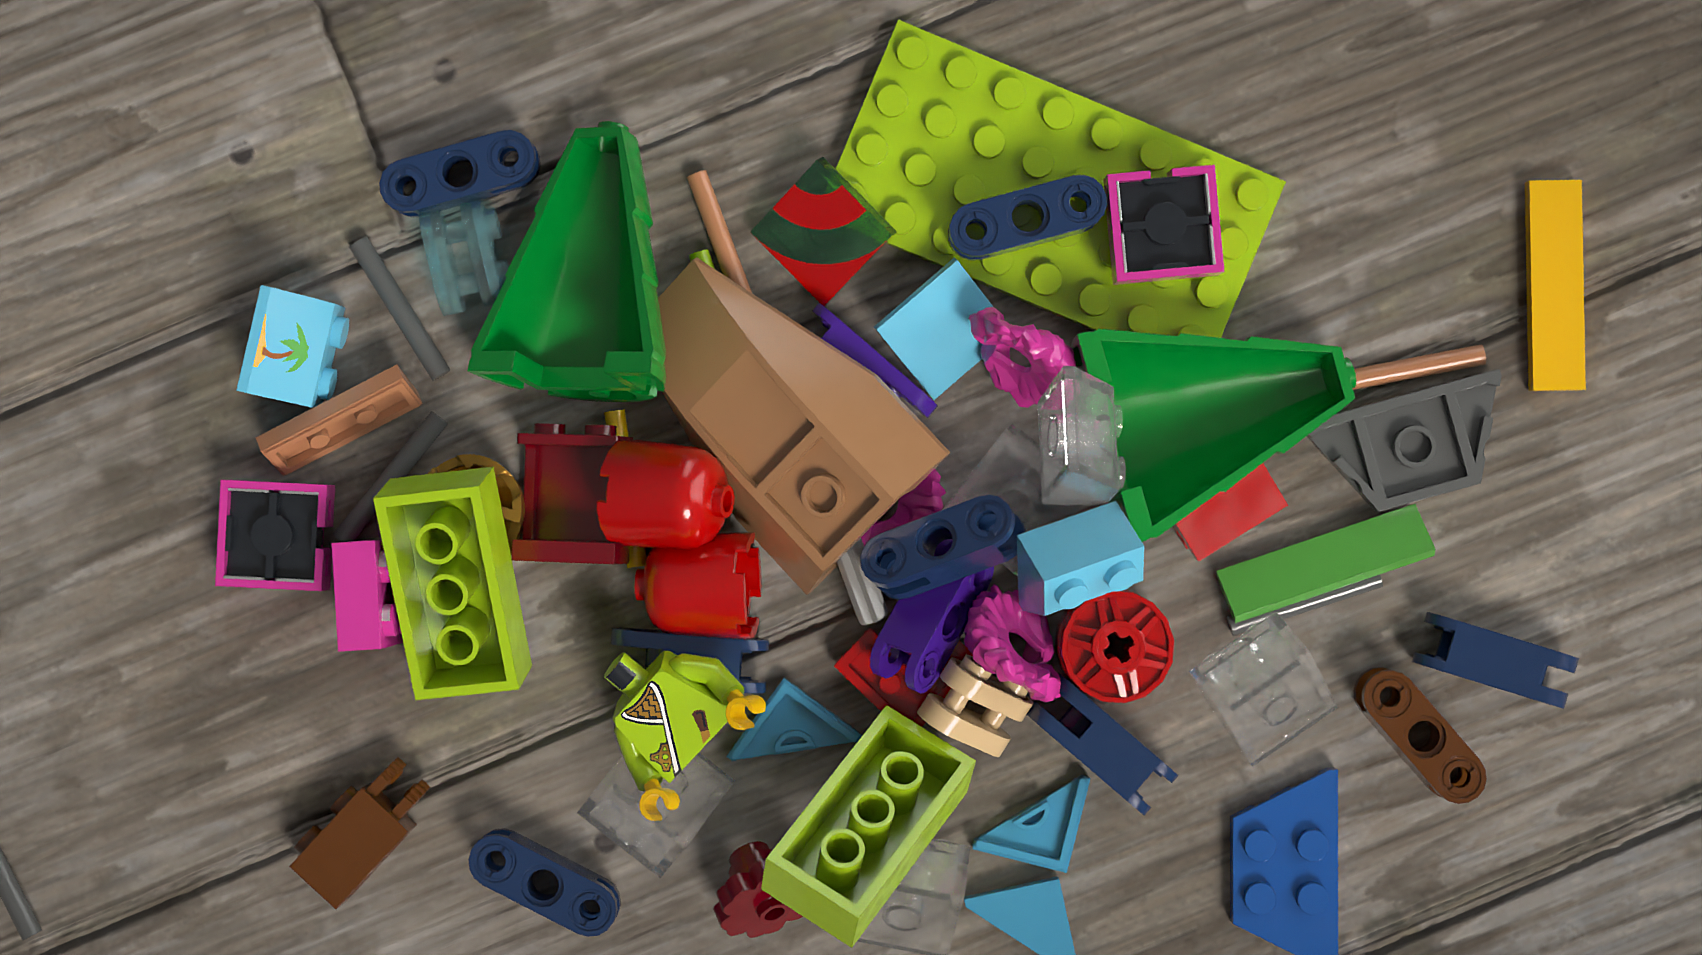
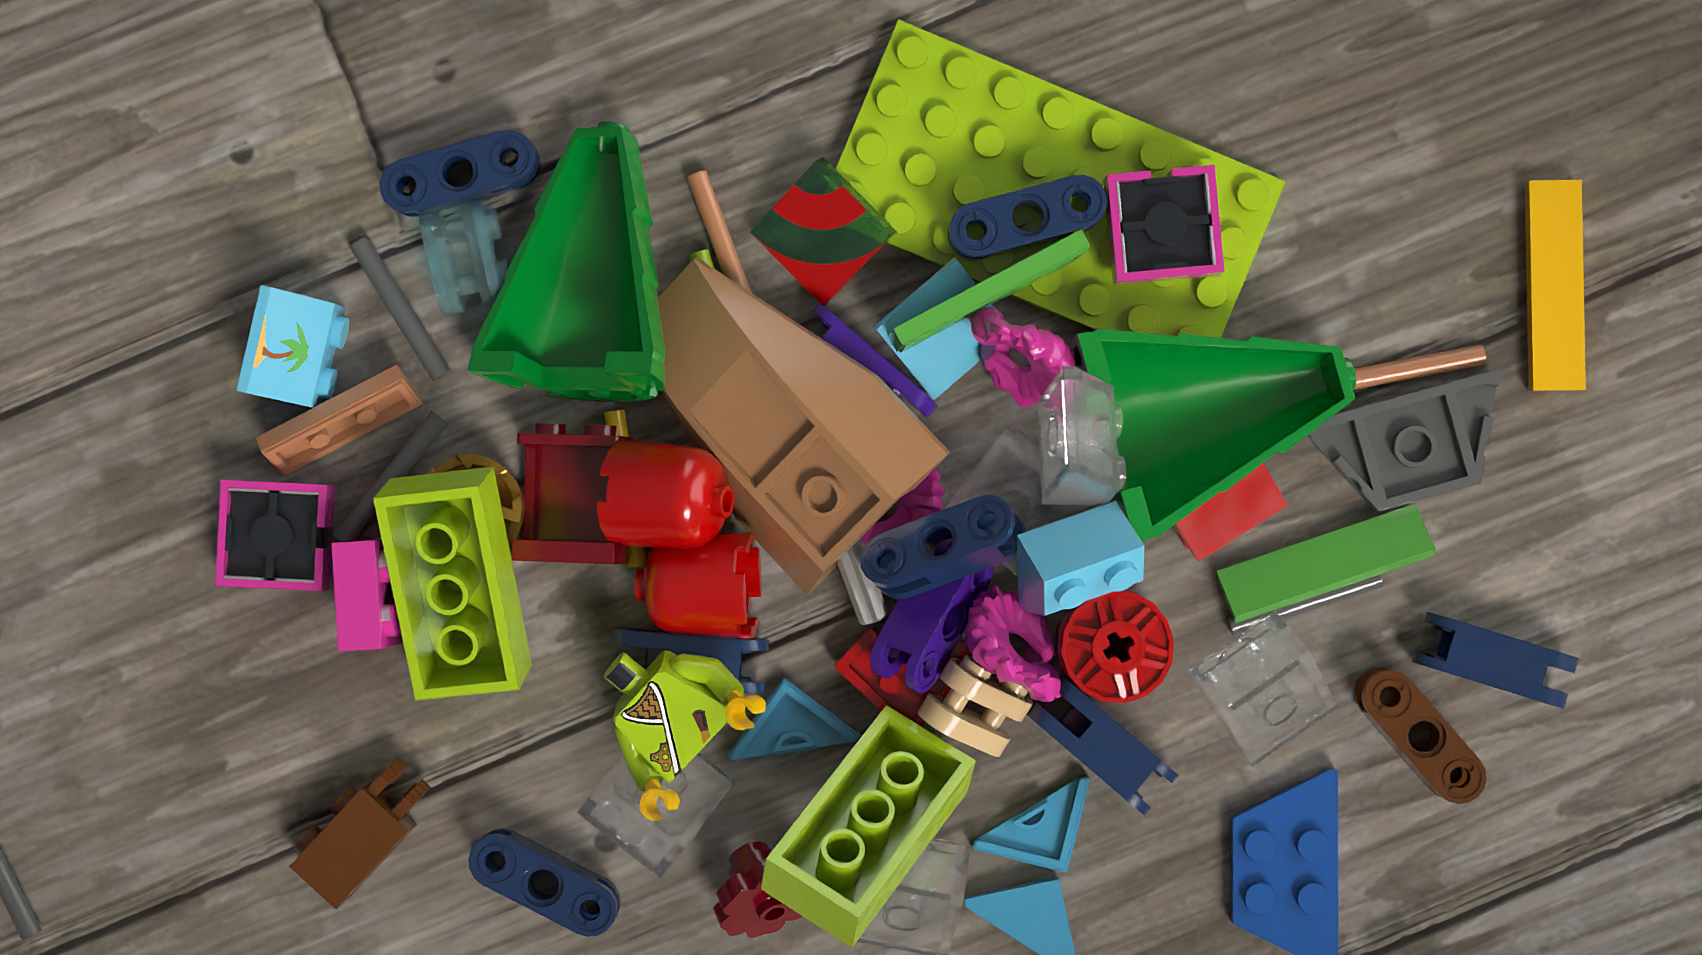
(989, 291): none -> bright green tile

